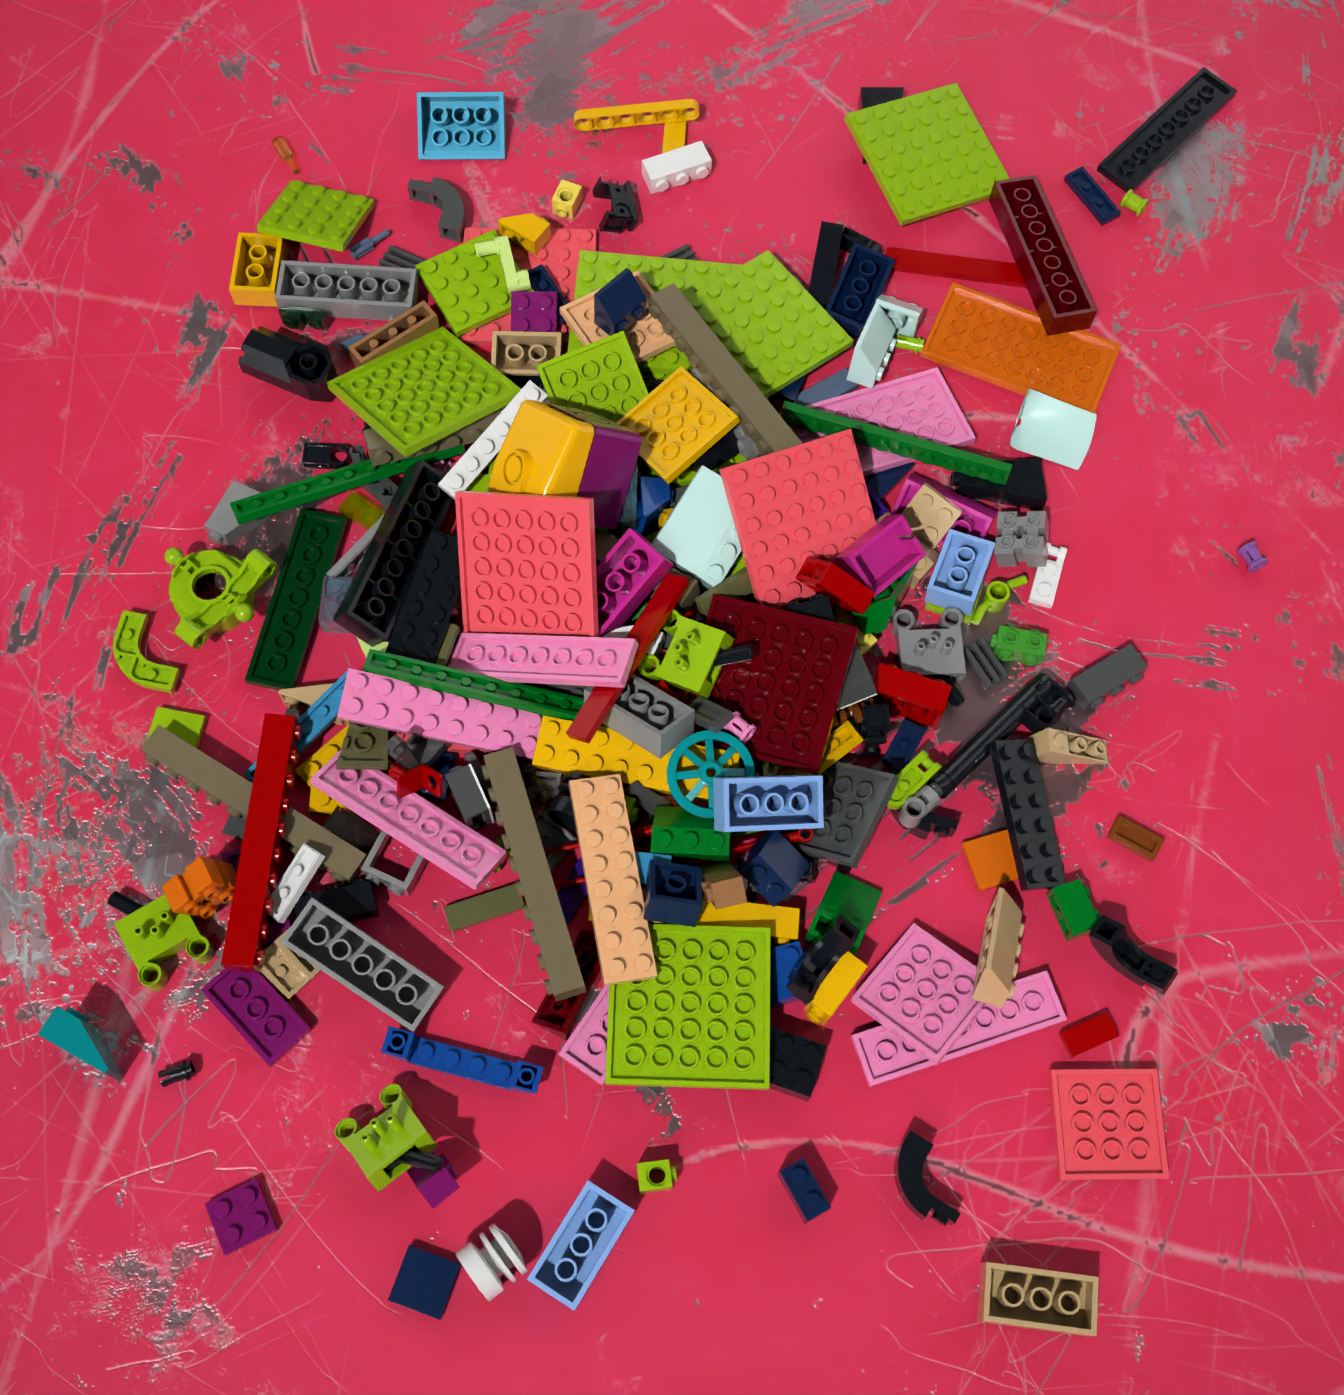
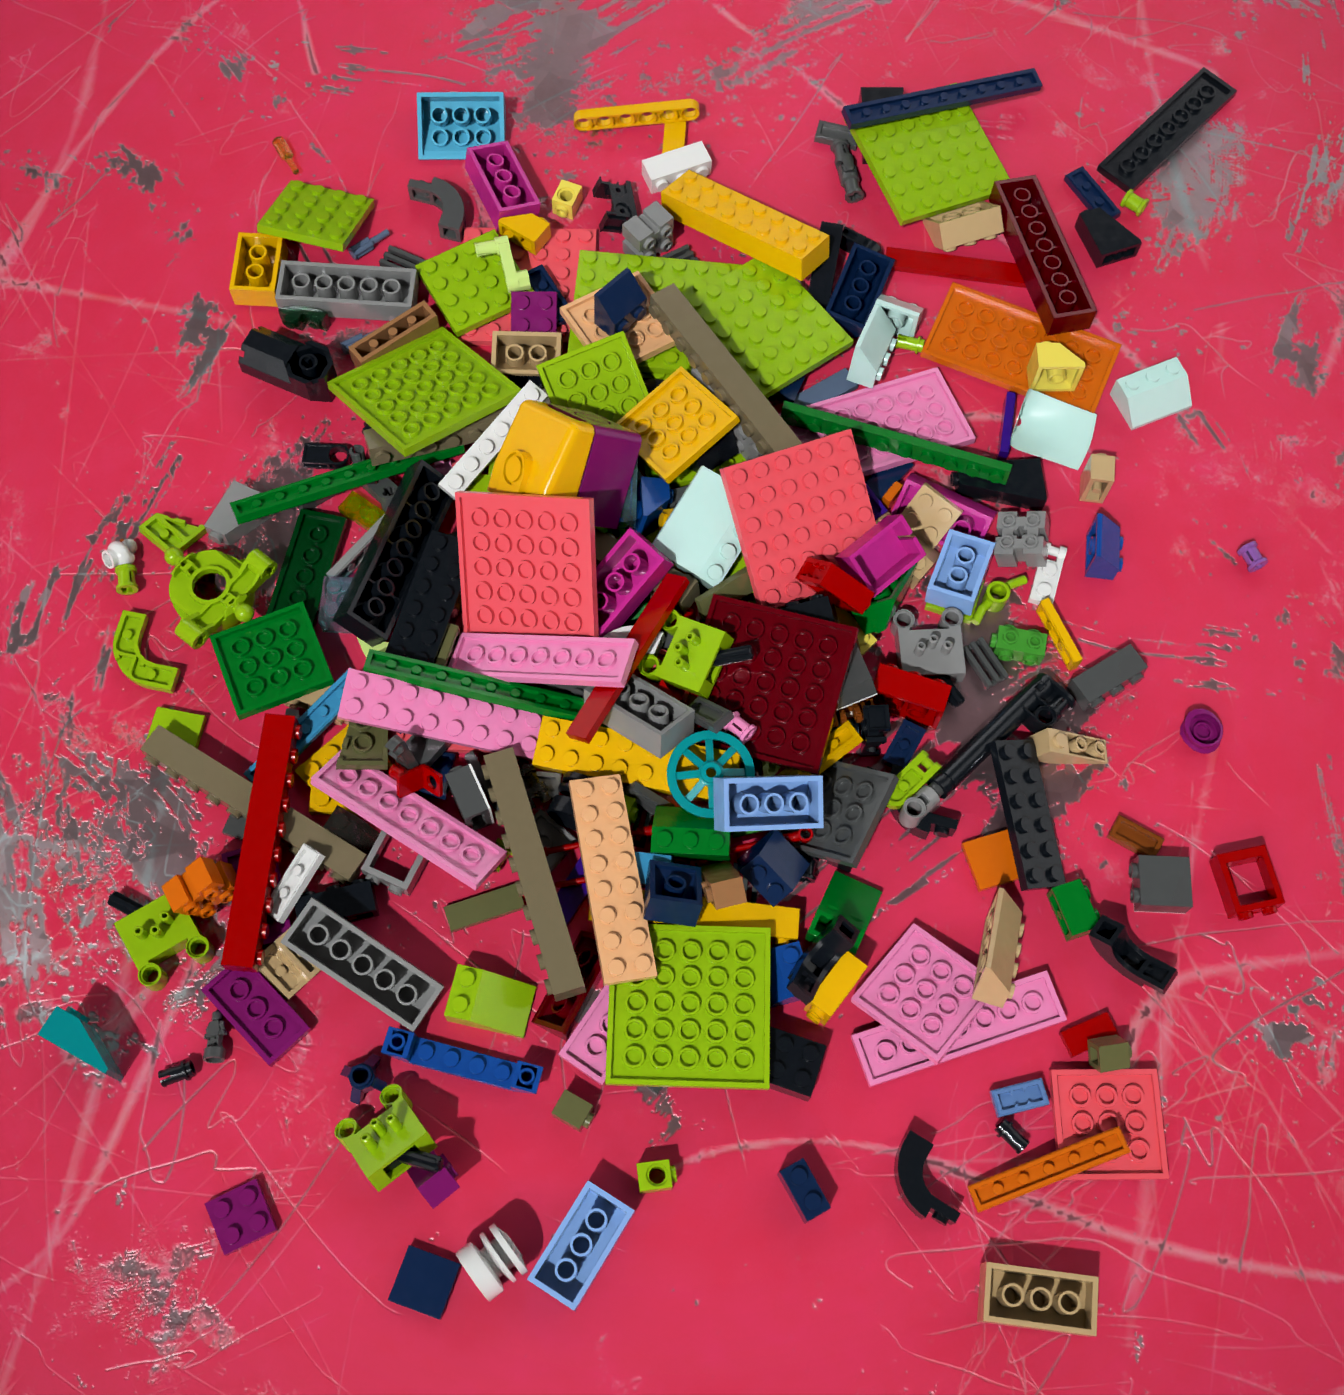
(119, 553): none -> white animal
(126, 579): none -> lime bush
(171, 532): none -> lime wing
(214, 1035): none -> dark grey piece
(271, 660): none -> green plate
(364, 1078): none -> dark blue rock
(489, 1001): none -> lime slope
(500, 181): none -> dark pink brick
(573, 1111): none -> olive brick
(648, 232): none -> light grey brick
(746, 225): none -> yellow brick
(830, 132): none -> dark grey tile
(847, 170): none -> dark grey piece
(891, 495): none -> orange tile
(941, 98): none -> dark blue plate
(964, 225): none -> tan slope
(1006, 426): none -> dark purple tile
(1011, 1135): none -> black pin
(1019, 1098): none -> medium blue plate
(1048, 1169): none -> orange tile
(1054, 368): none -> light yellow slope
(1059, 634): none -> yellow tile
(1097, 478): none -> tan brick
(1103, 549): none -> blue slope
(1105, 237): none -> black slope
(1109, 1053): none -> olive brick
(1152, 393): none -> light aqua slope
(1161, 884): none -> dark grey piece
(1201, 731): none -> magenta piece
(1259, 854): none -> red window

